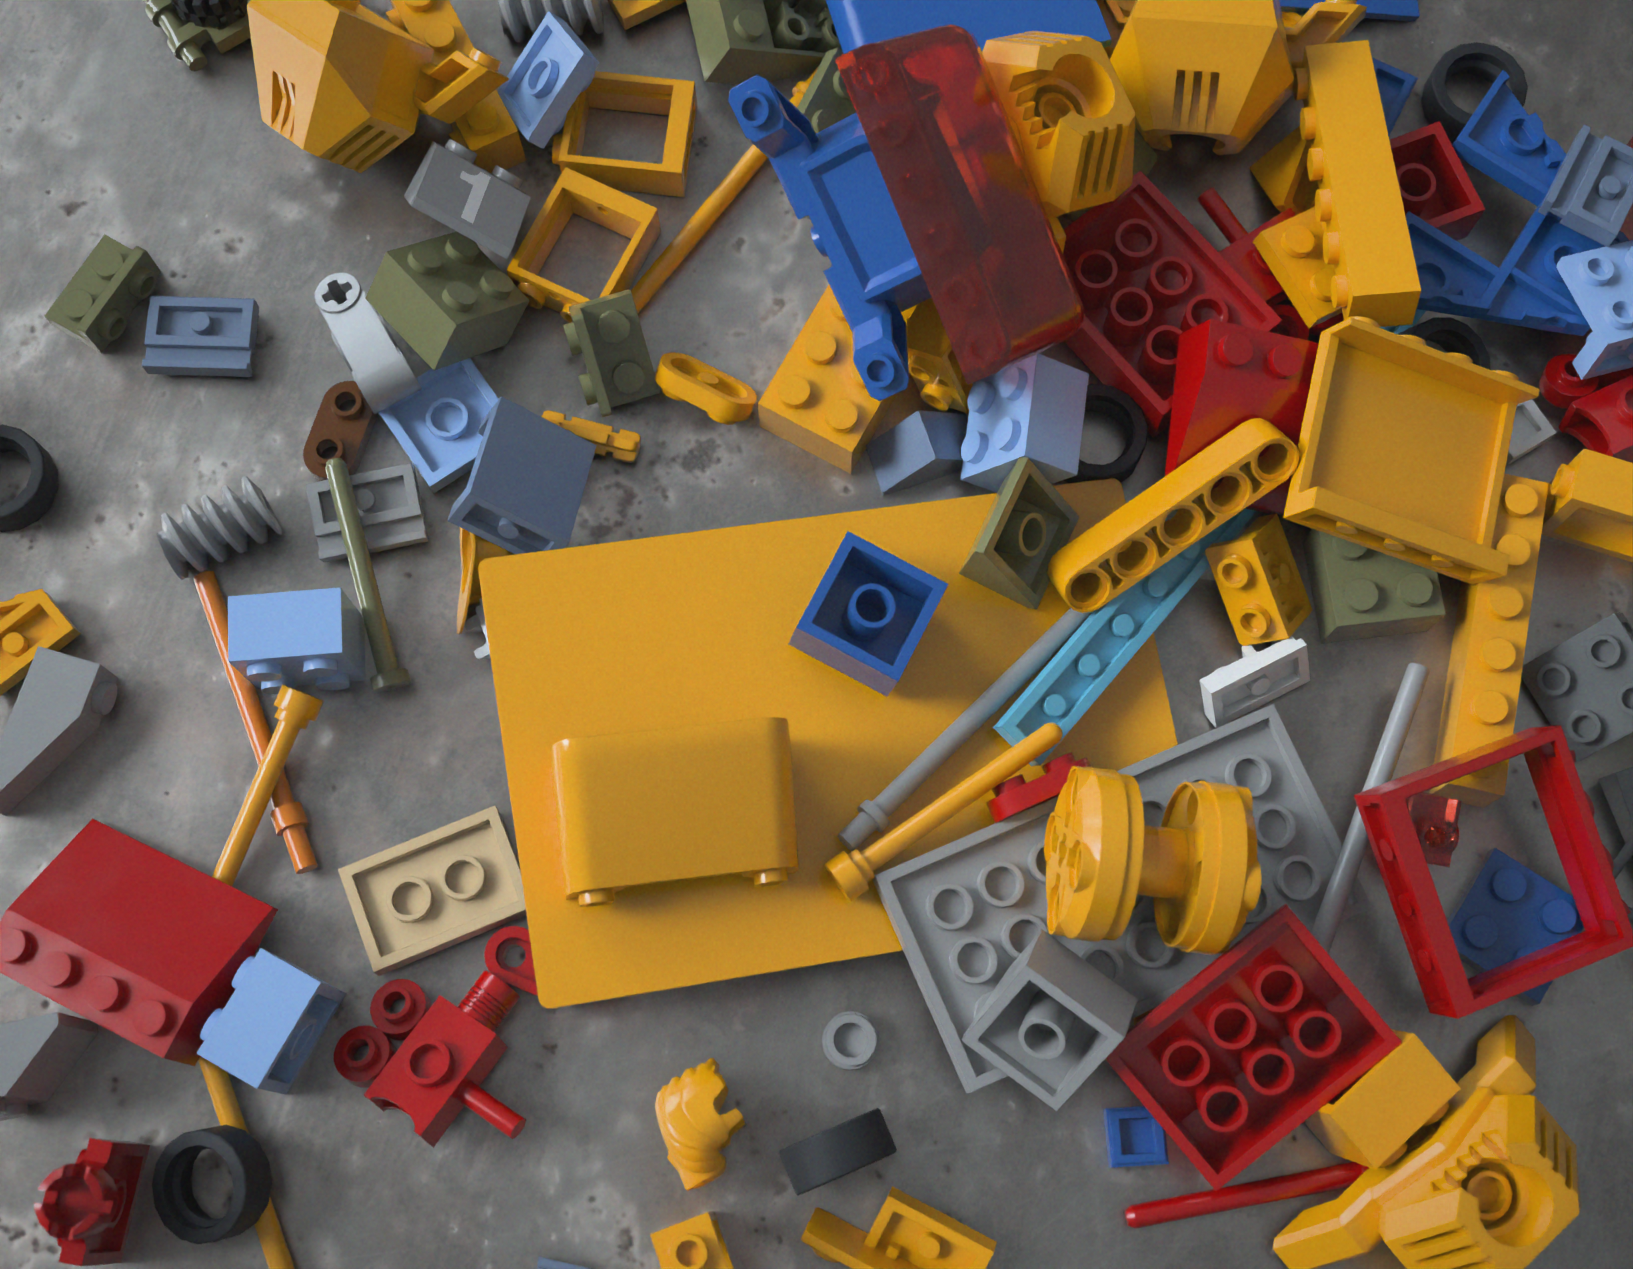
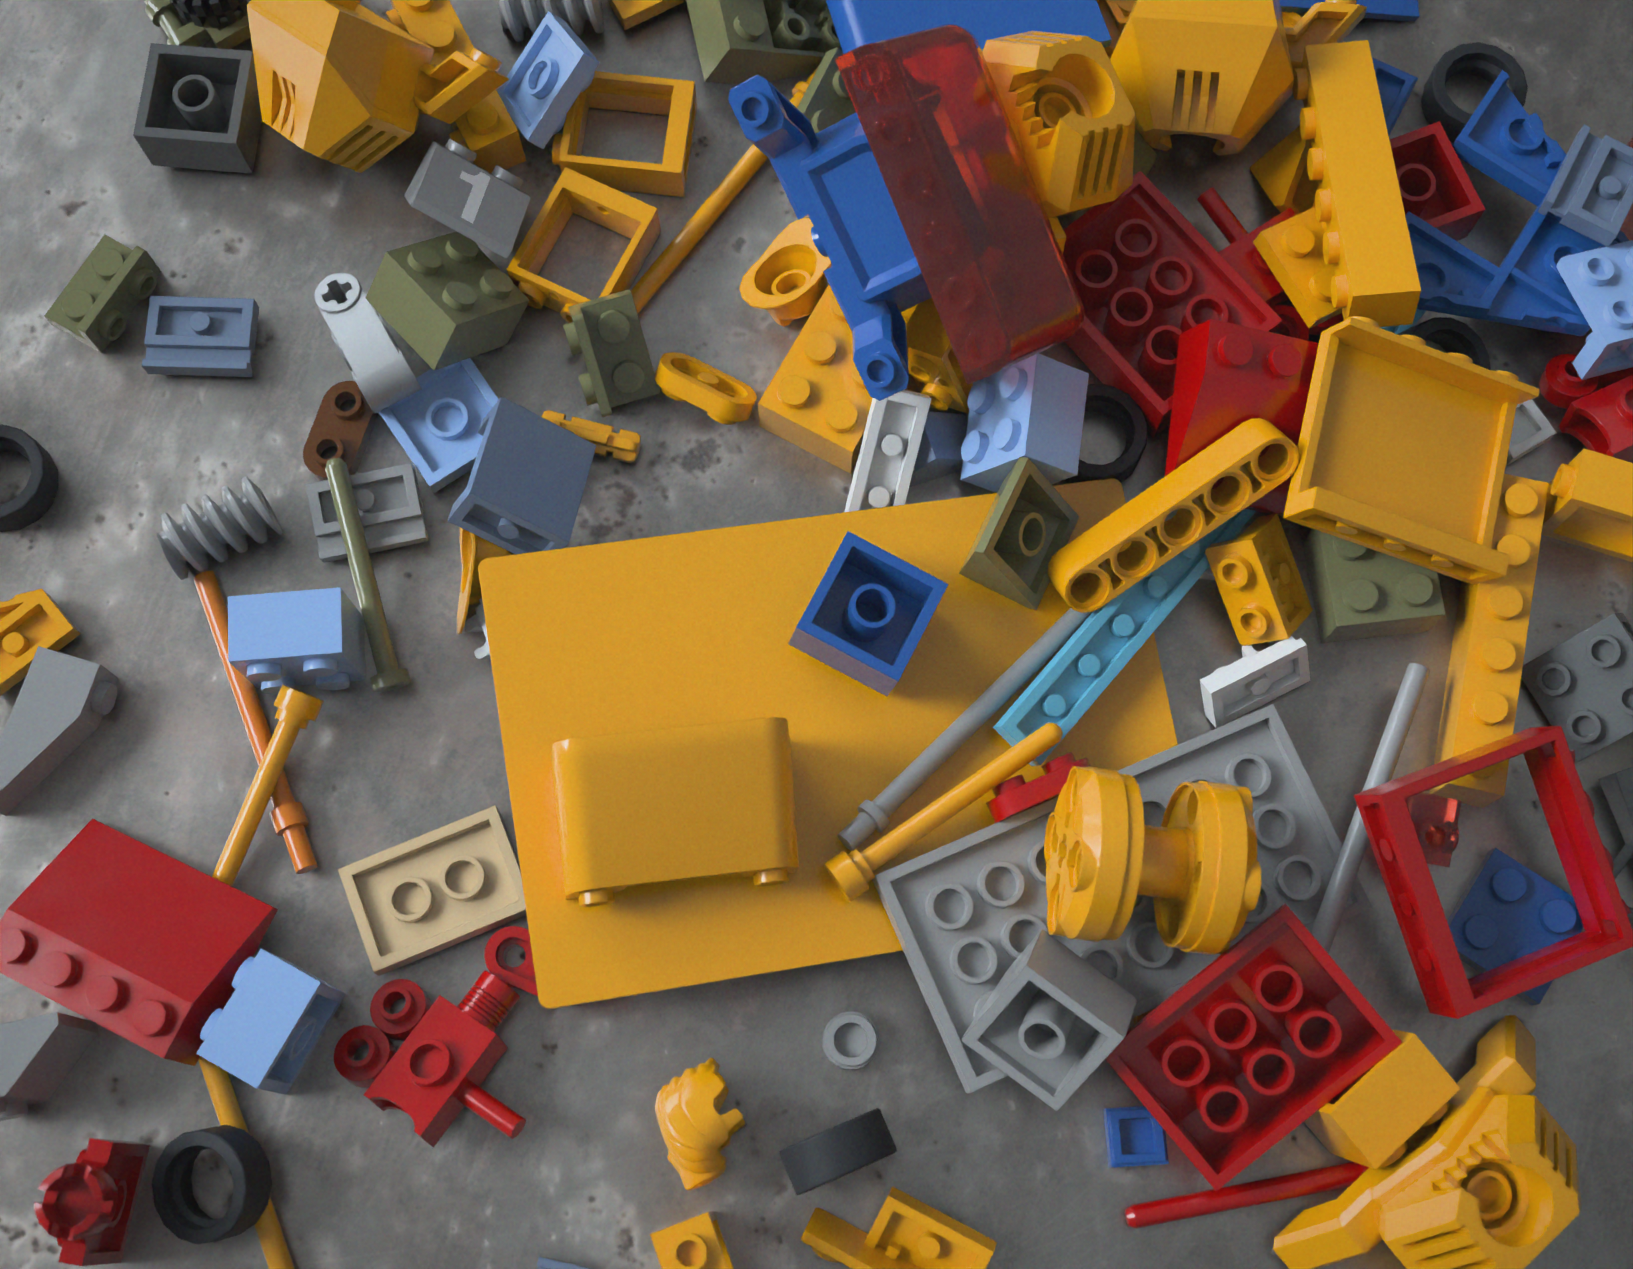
(199, 108): none -> dark grey brick
(788, 275): none -> light orange piece
(888, 451): none -> white plate

